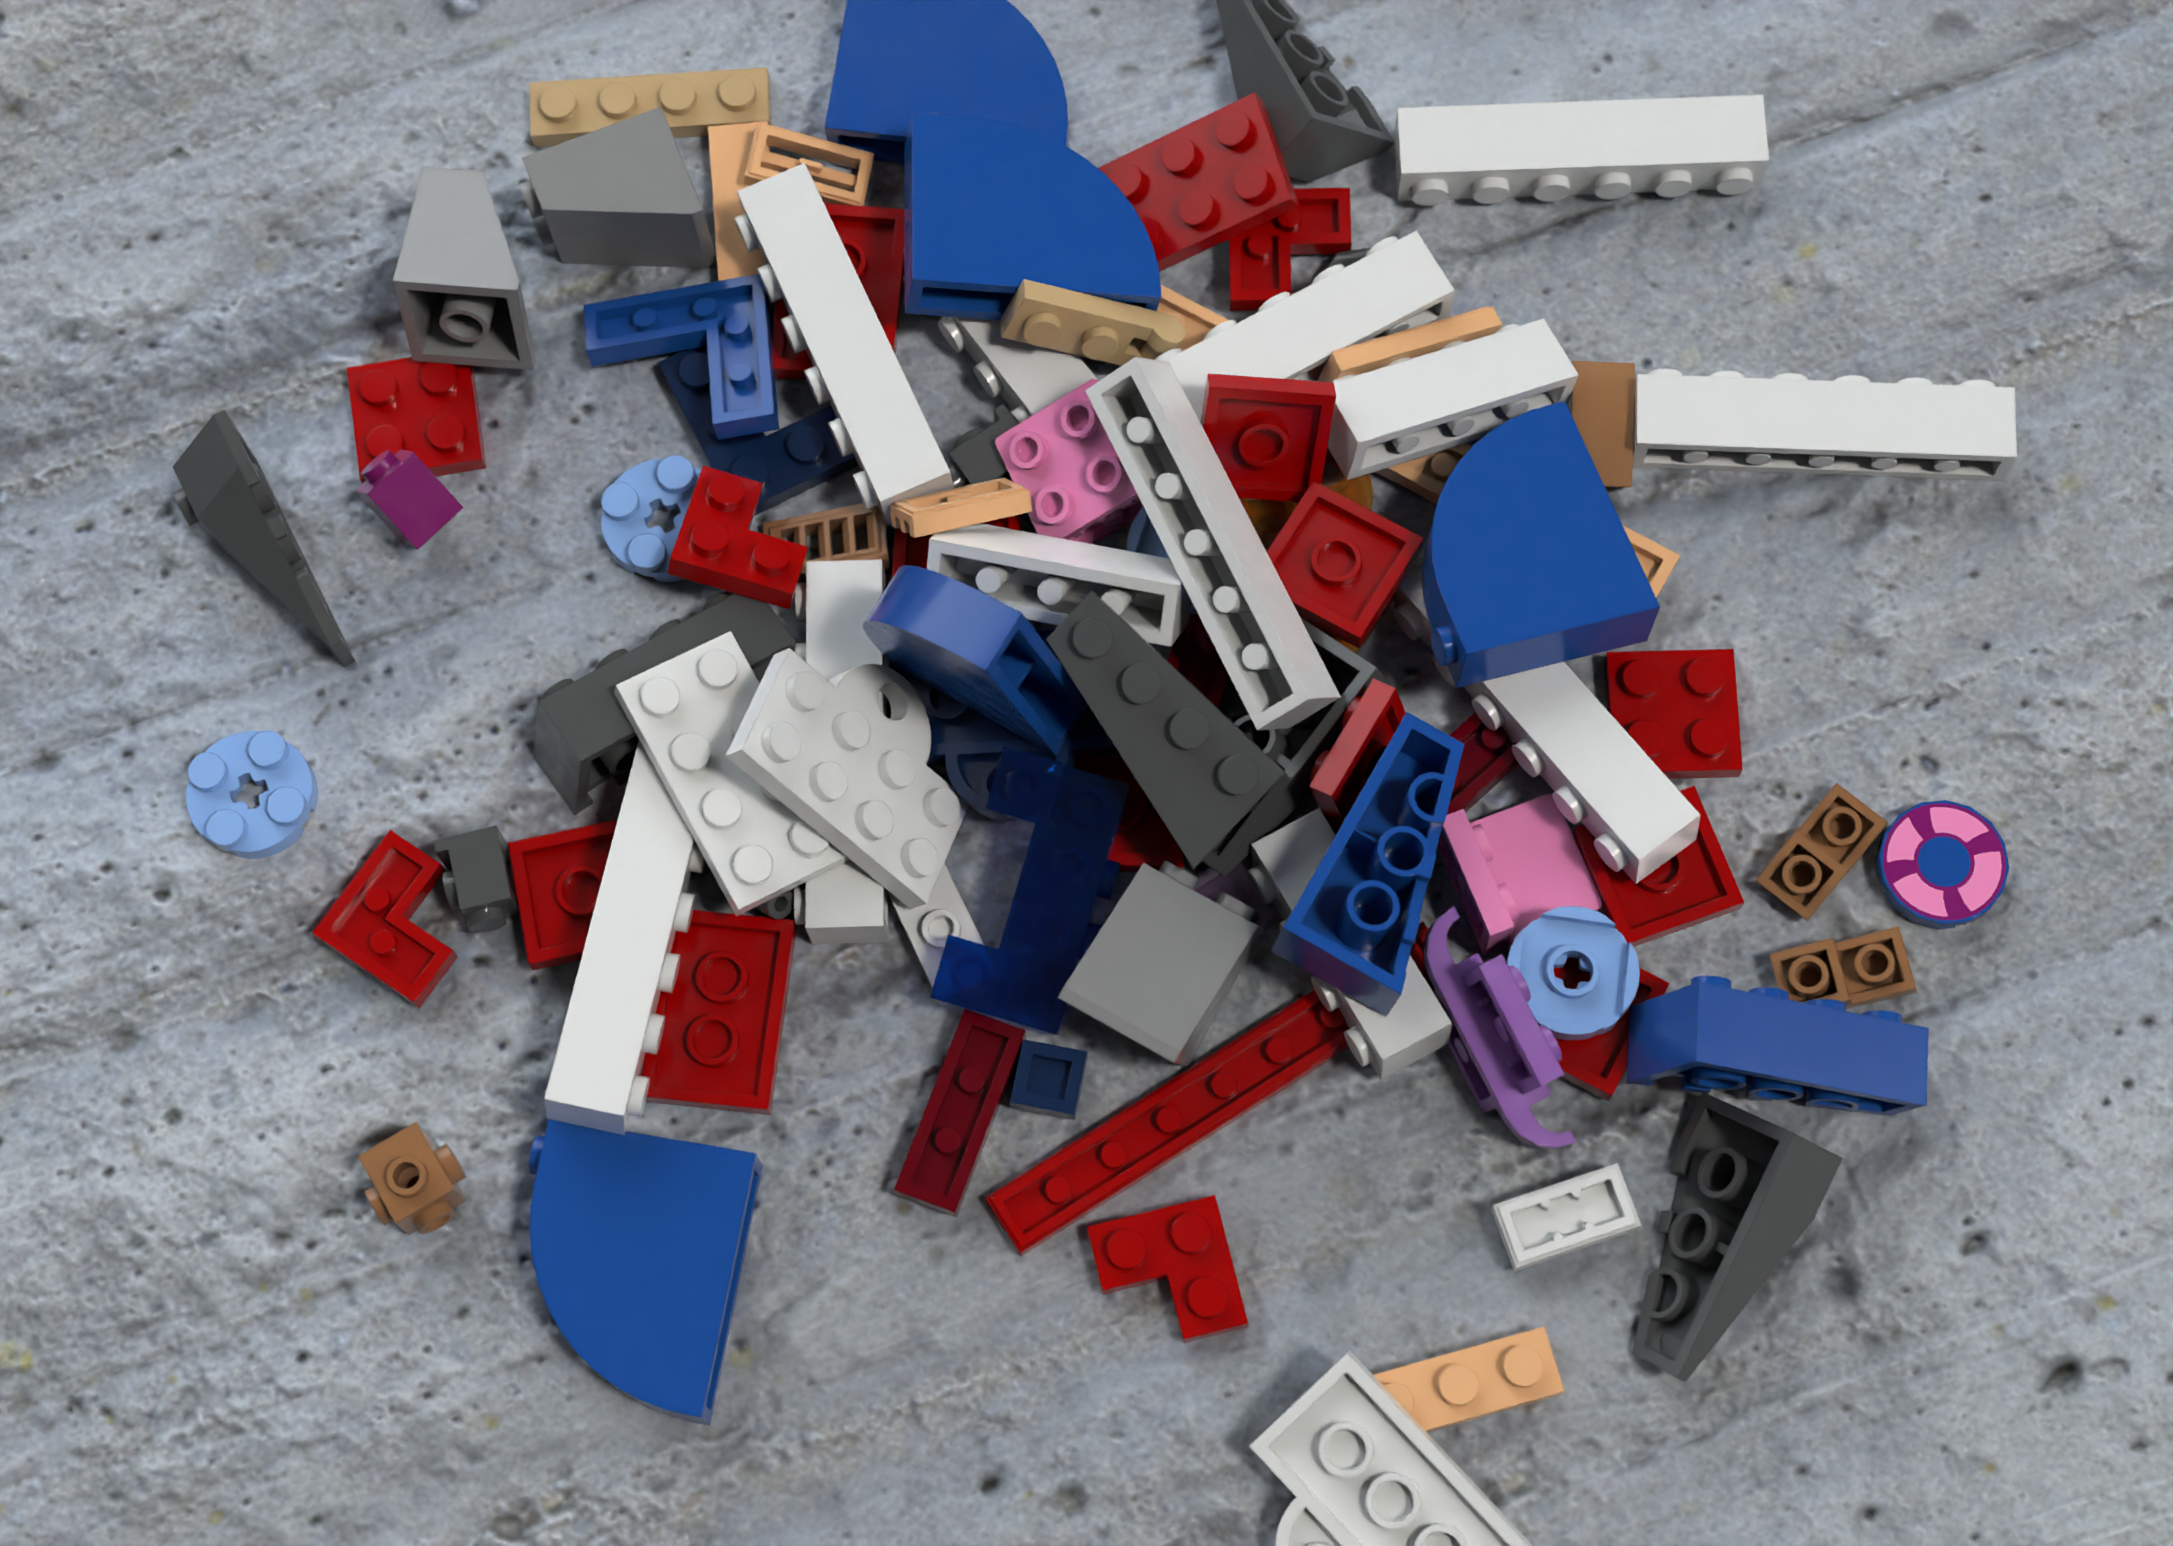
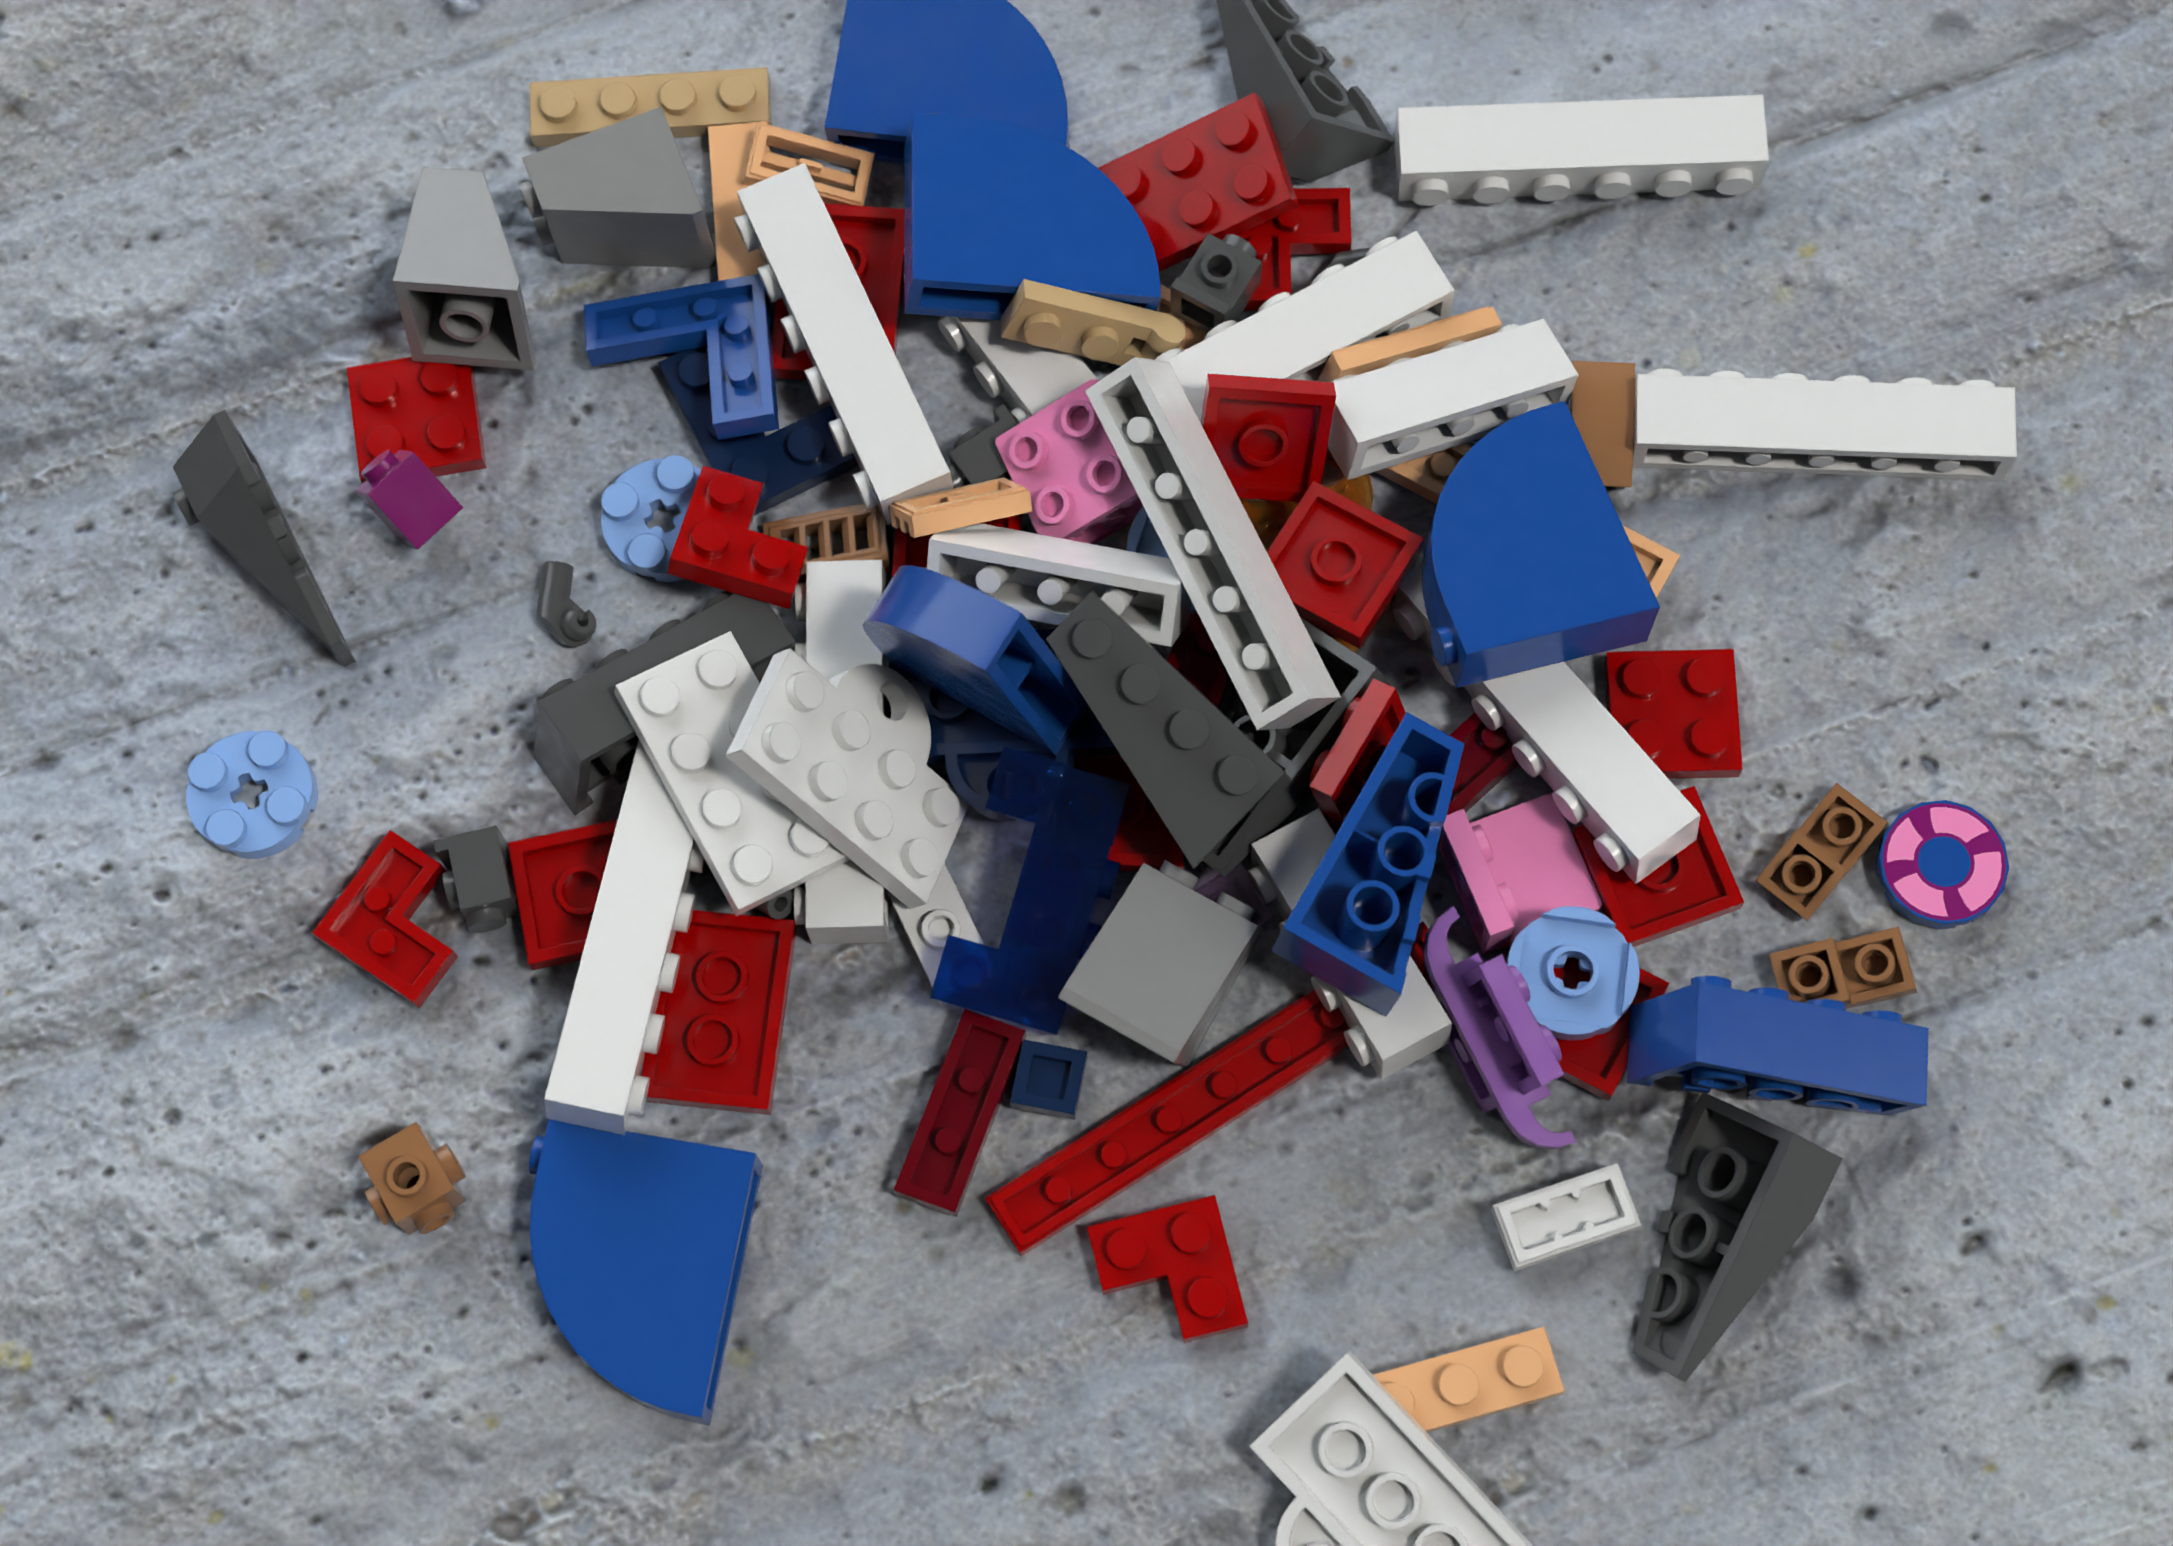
(559, 612): none -> dark grey arm
(1210, 299): none -> dark grey brick

